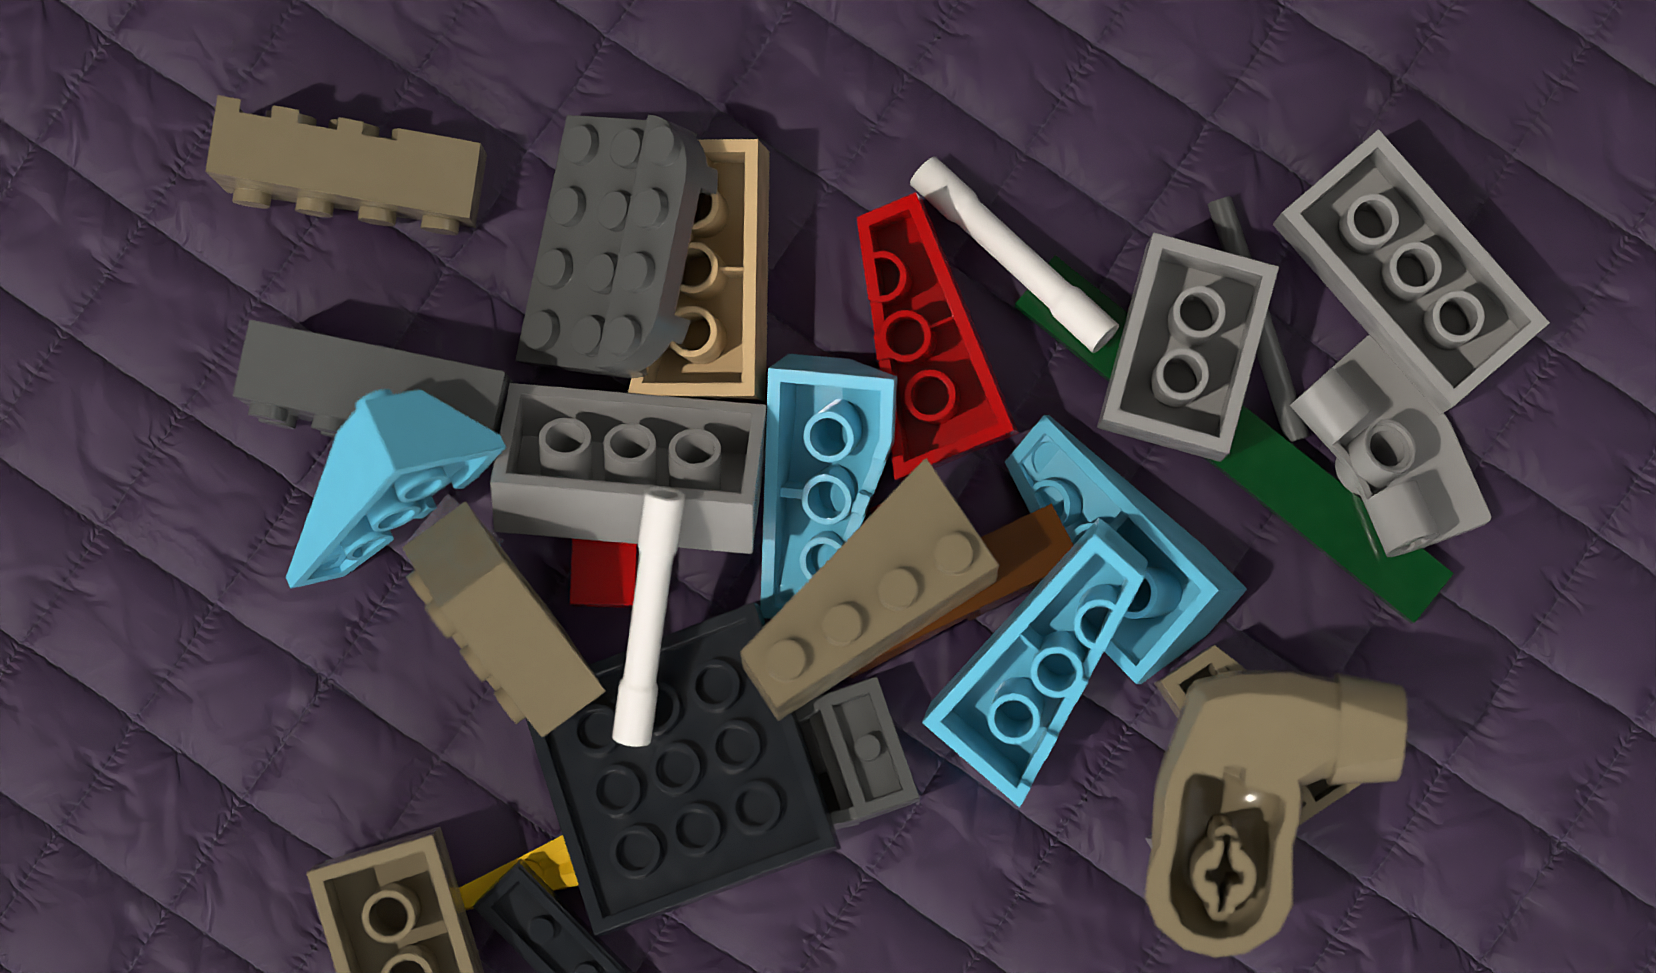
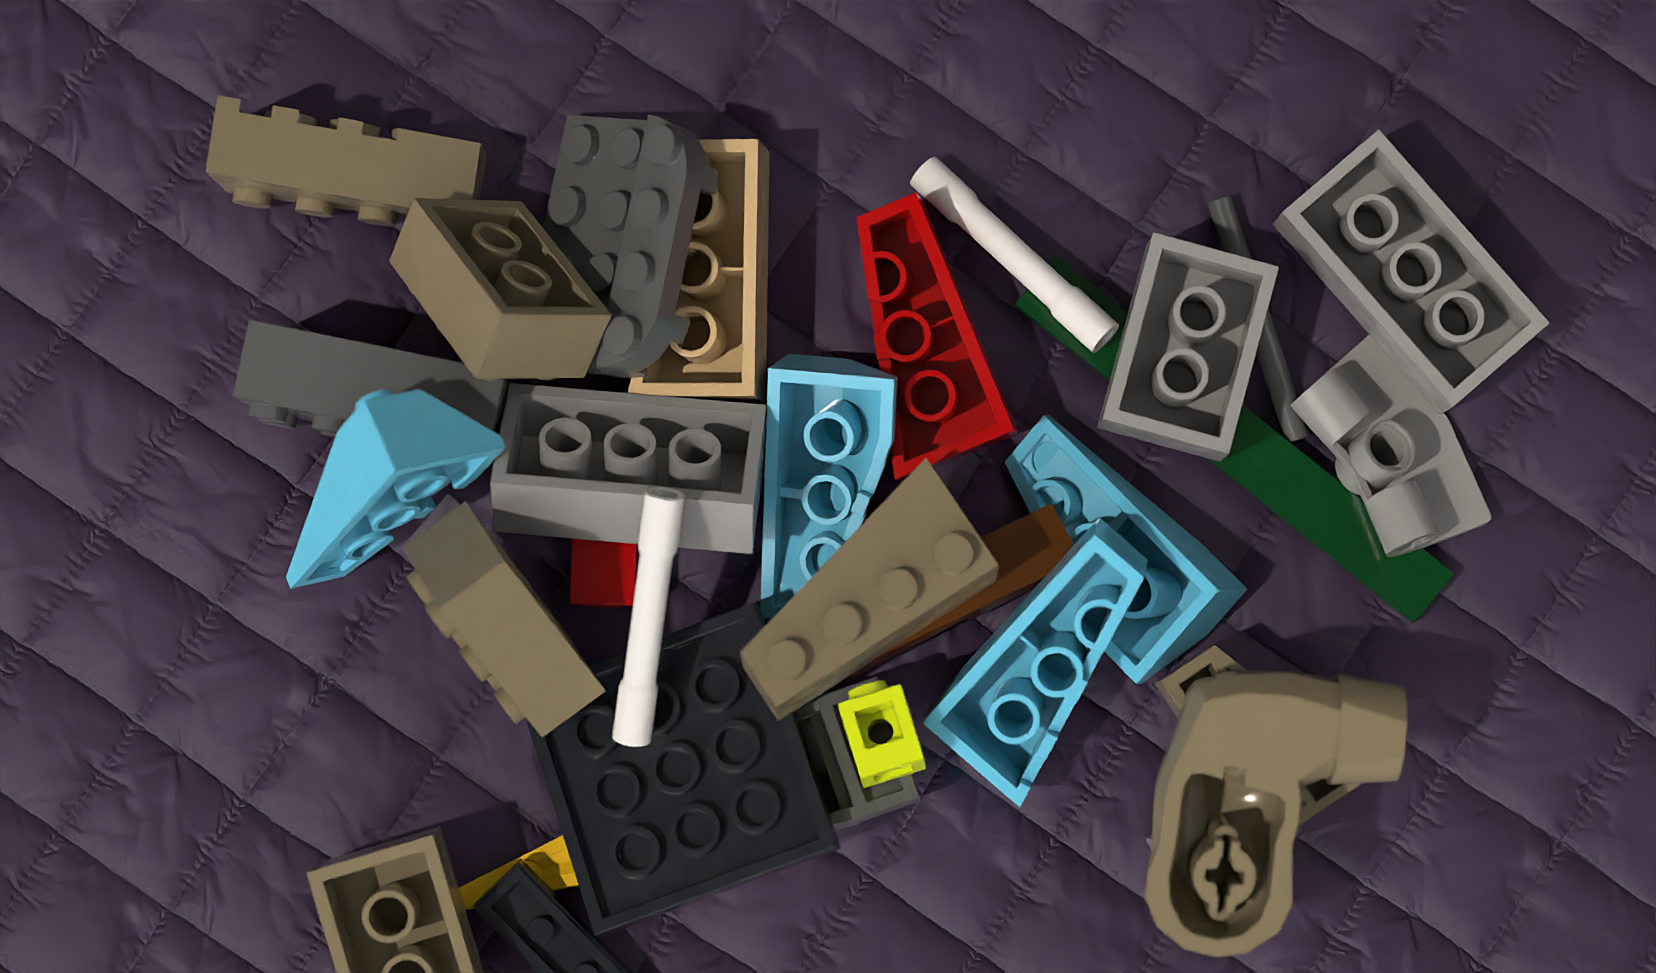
(499, 289): none -> dark tan brick
(873, 705): none -> neon yellow brick

